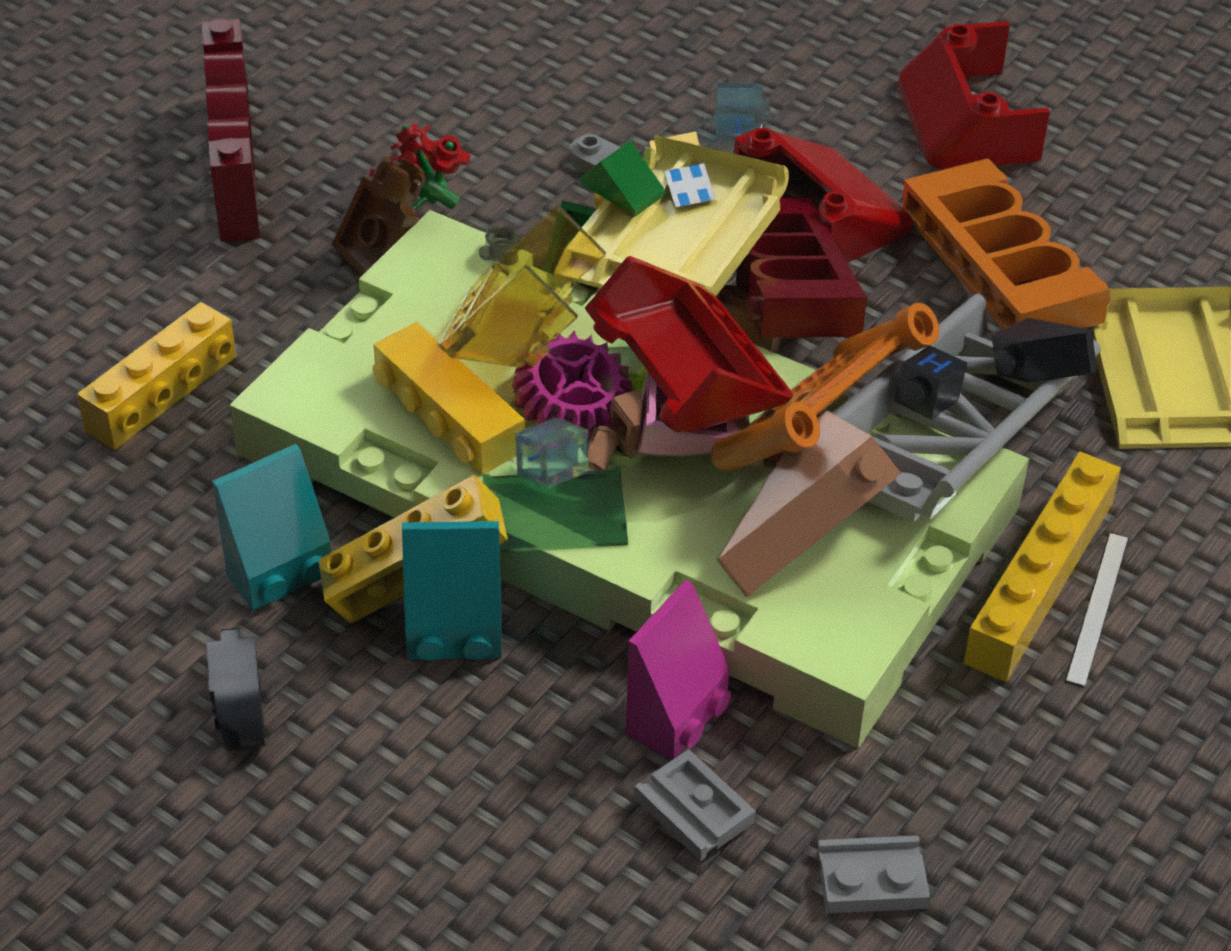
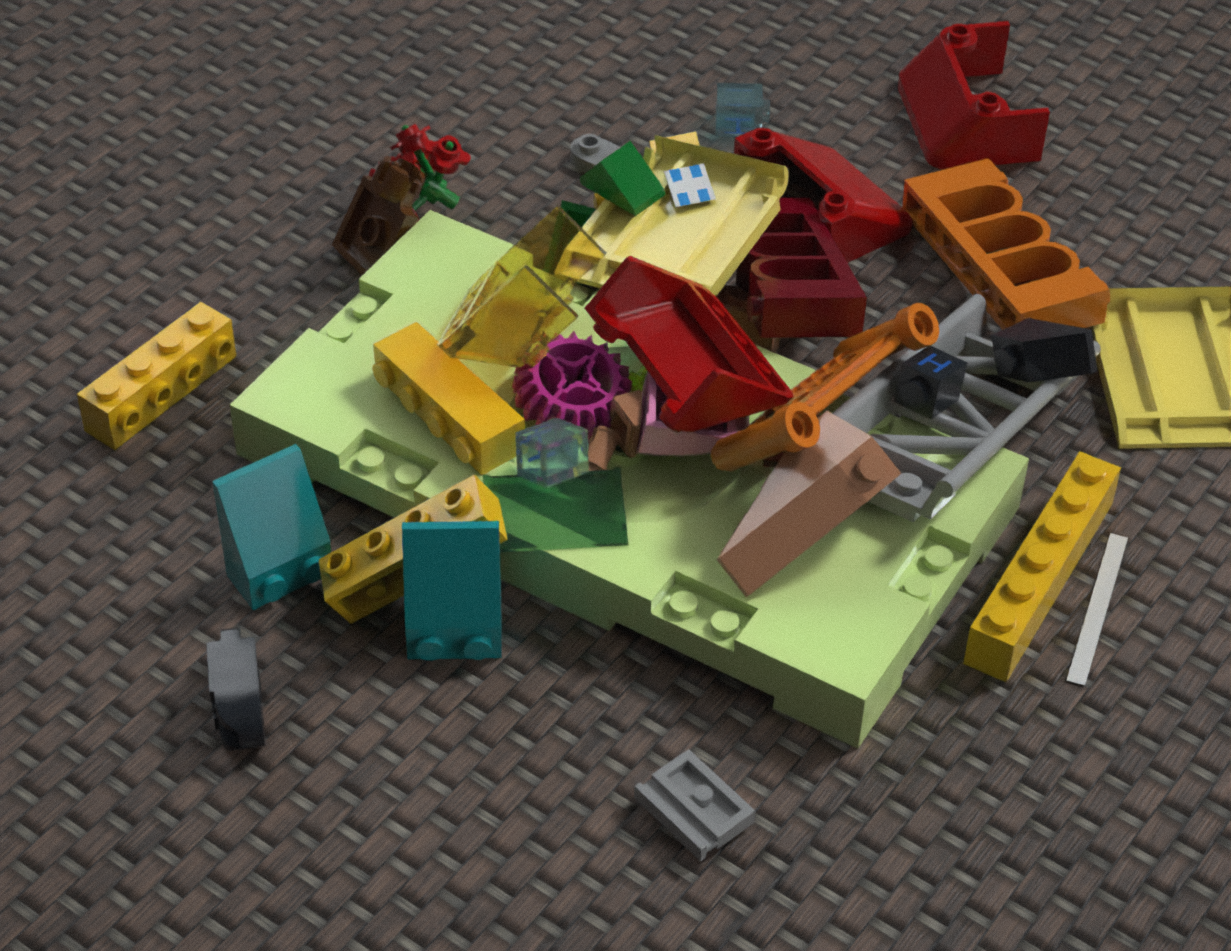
(230, 130): dark red fence -> none
(498, 242): clear smoke plate -> none
(675, 675): dark pink slope -> none
(872, 874): light grey plate -> none

